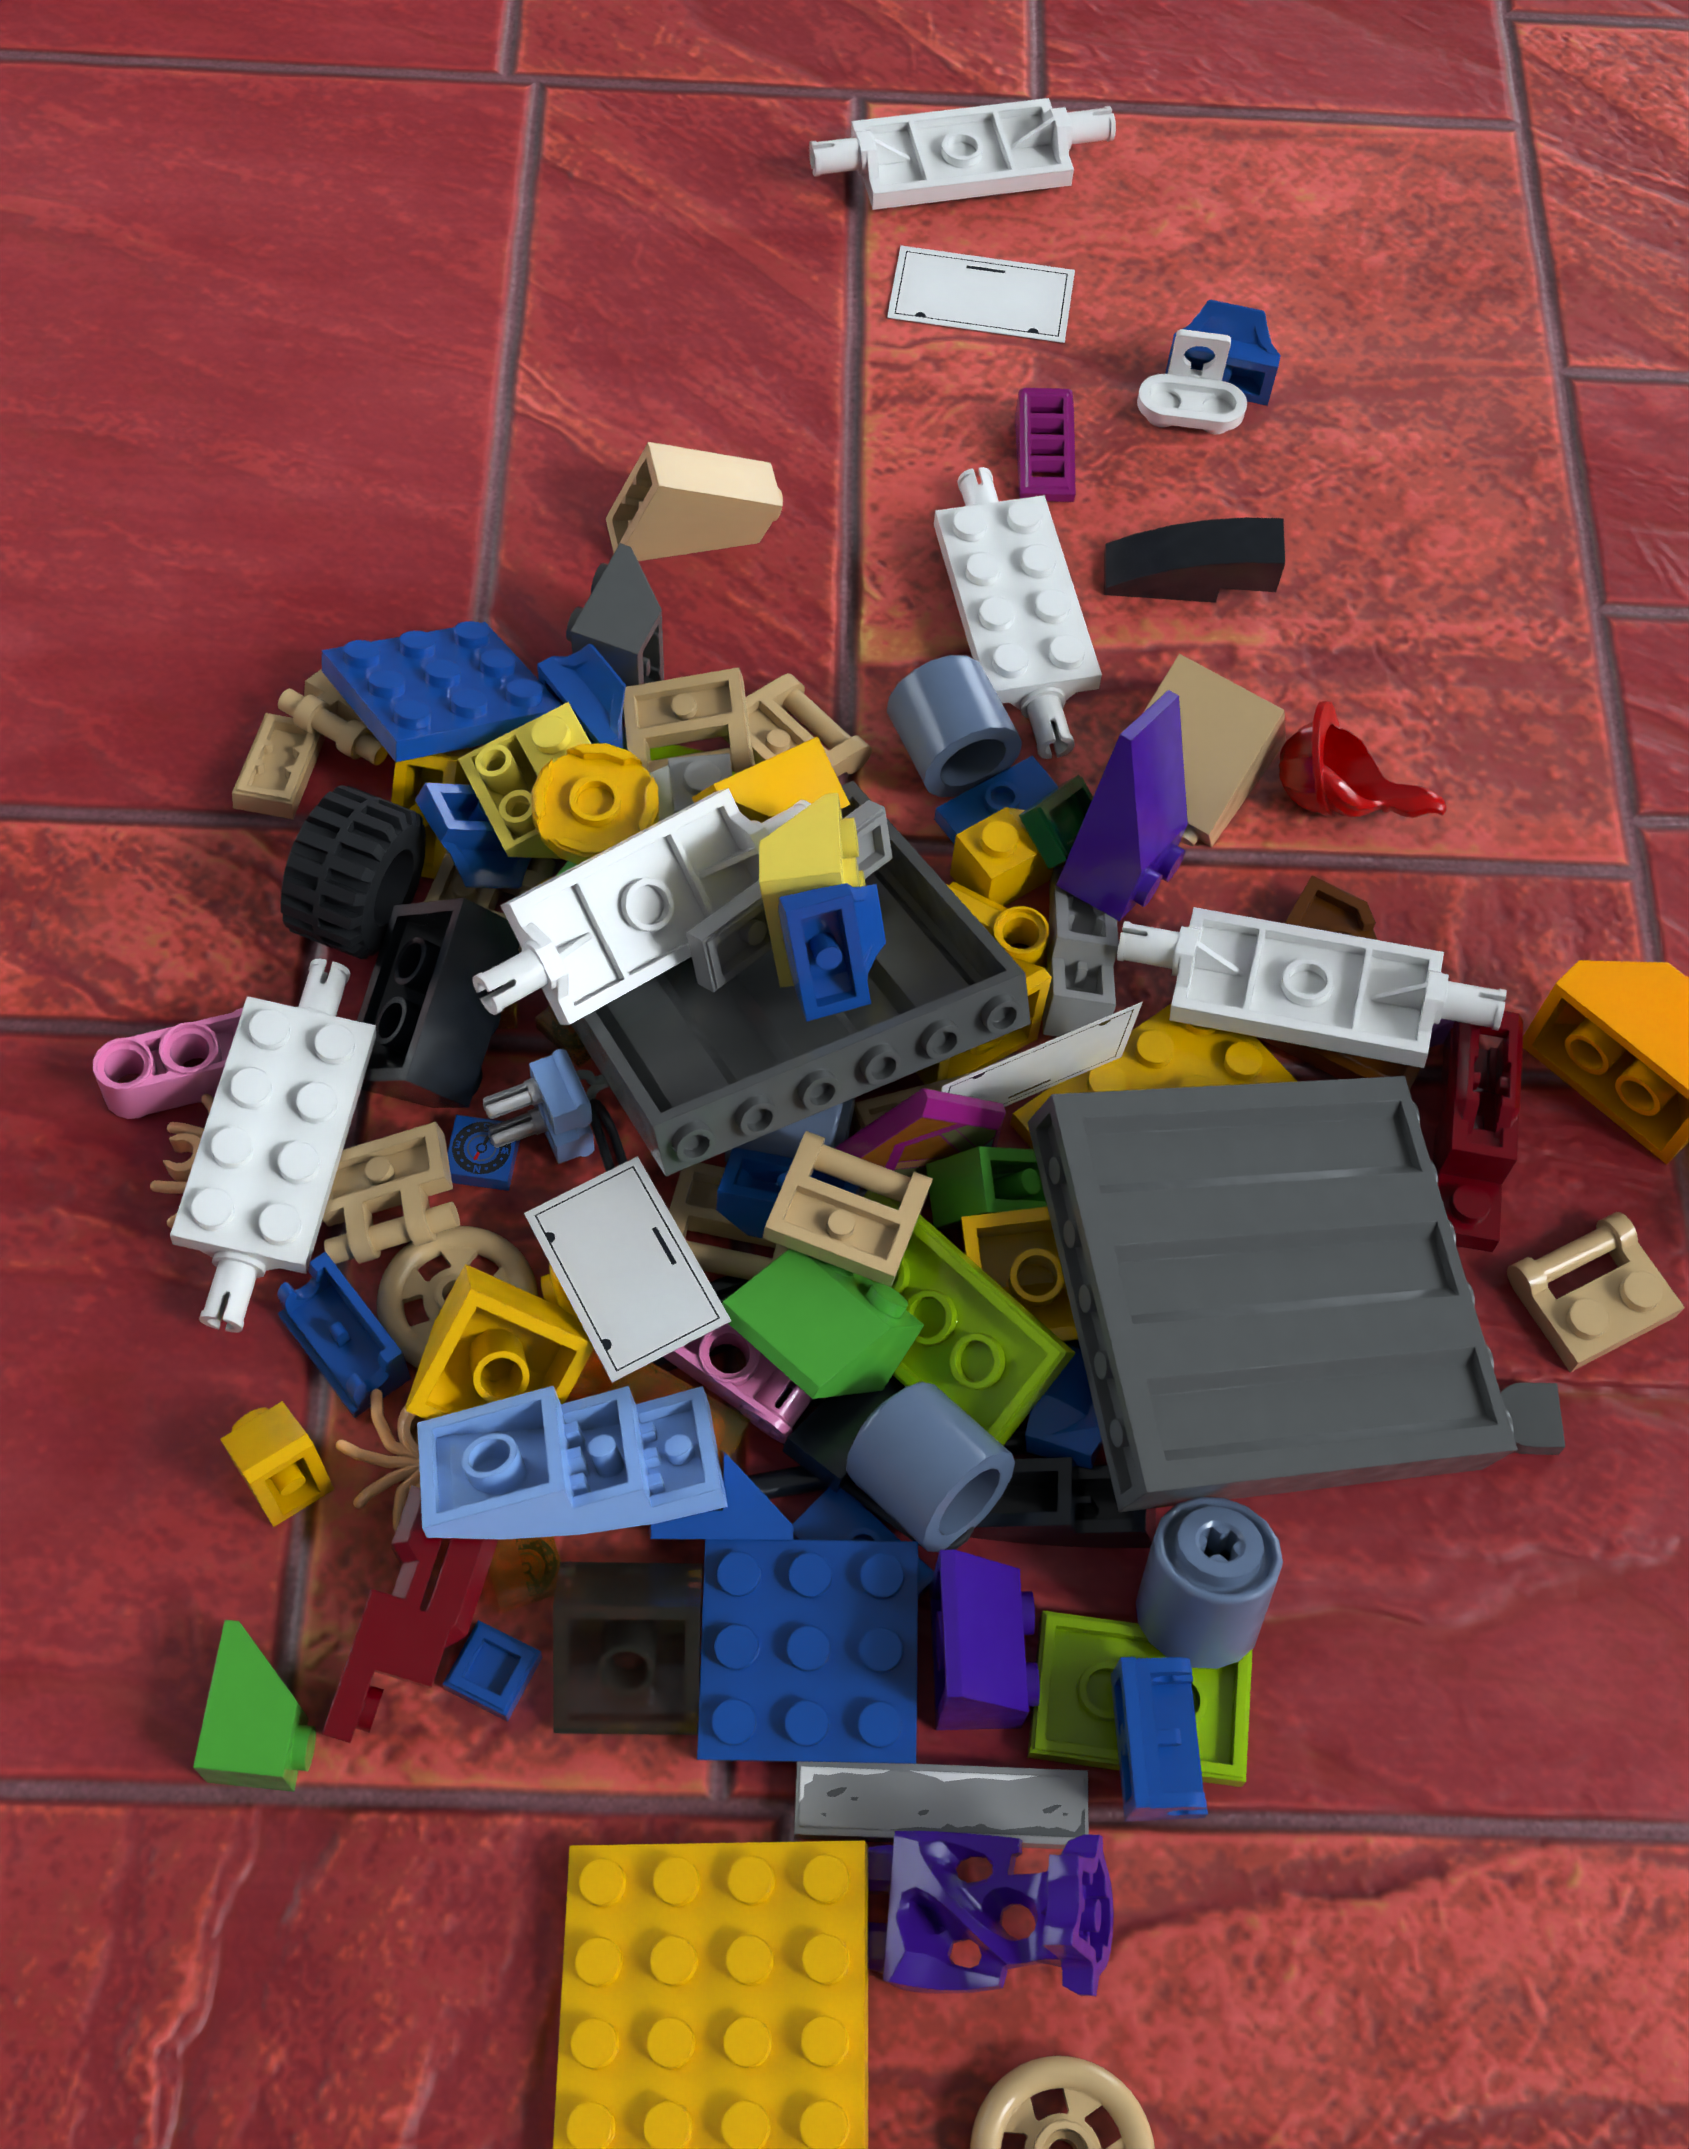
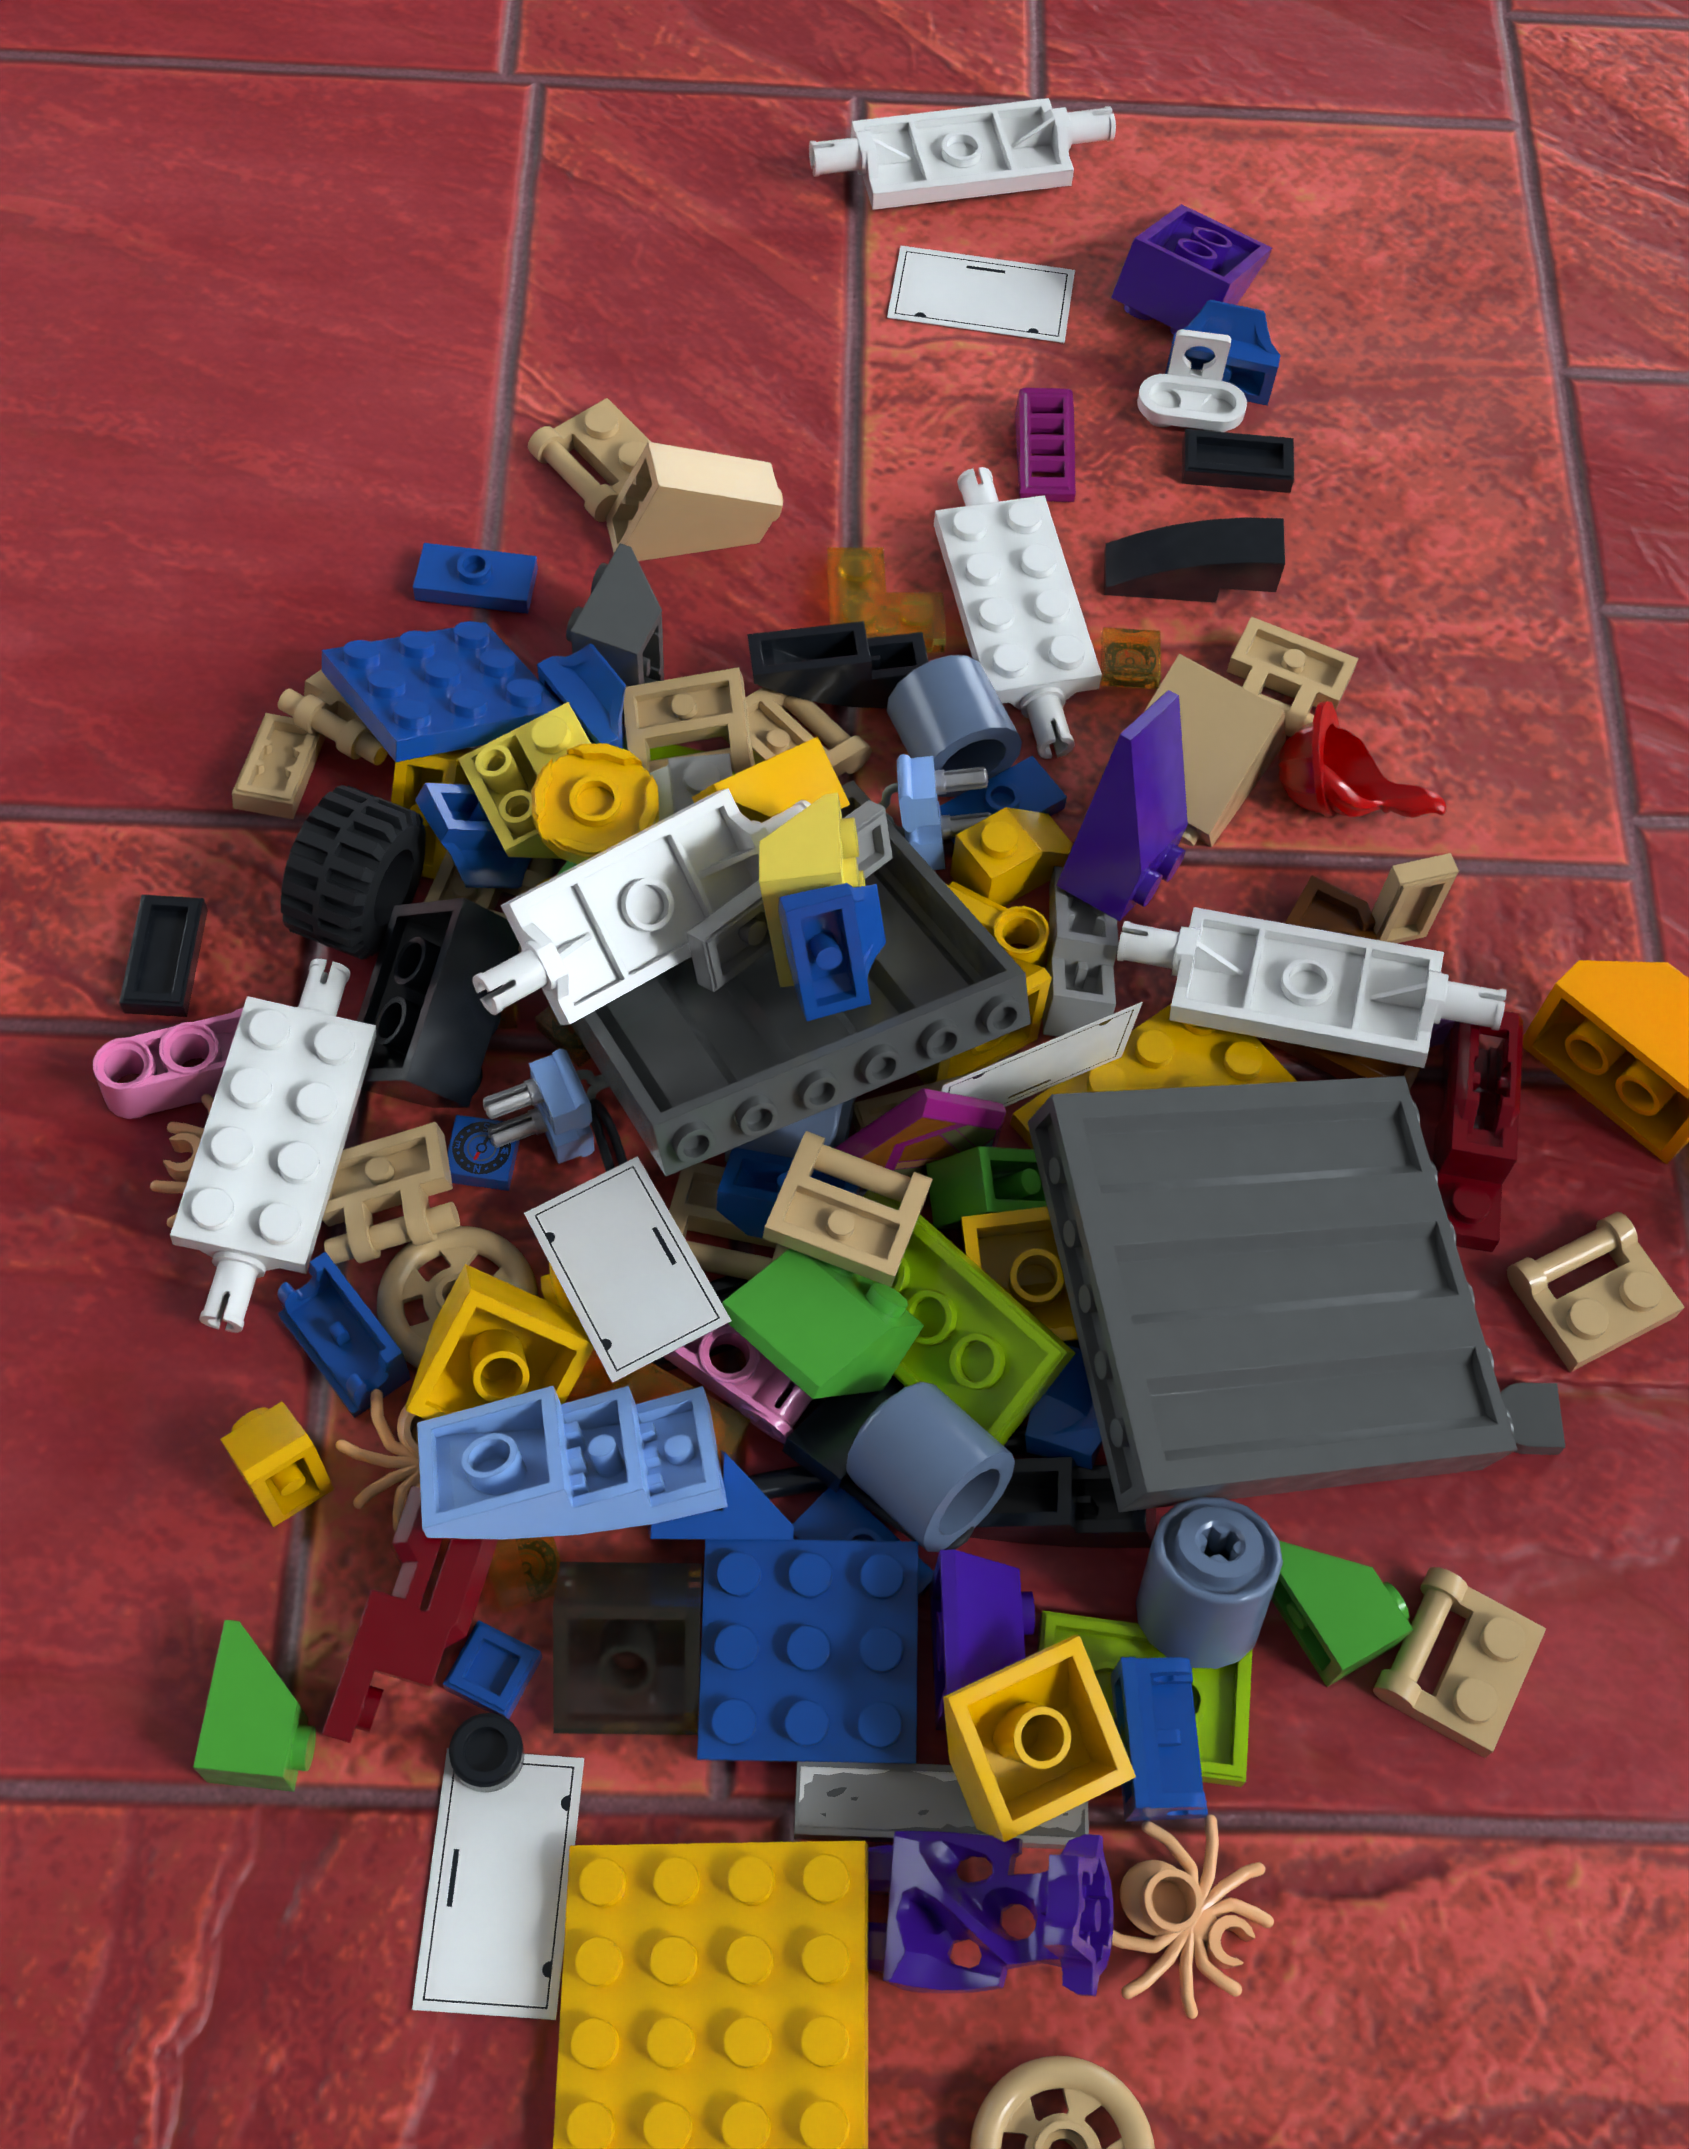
(163, 956): none -> black tile
(475, 578): none -> blue plate
(486, 1752): none -> black tile
(500, 1893): none -> white sticker
(604, 441): none -> tan plate
(835, 663): none -> black slope
(859, 594): none -> clear yellow plate
(920, 809): none -> light blue piece
(1034, 1741): none -> yellow slope
(1057, 820): dark green tile -> none
(1130, 658): none -> clear yellow tile
(1184, 265): none -> dark purple slope
(1185, 1915): none -> light nougat animal
(1238, 460): none -> black tile
(1292, 667): none -> tan plate
(1338, 1610): none -> bright green slope
(1413, 898): none -> tan tile
(1480, 1673): none -> tan plate

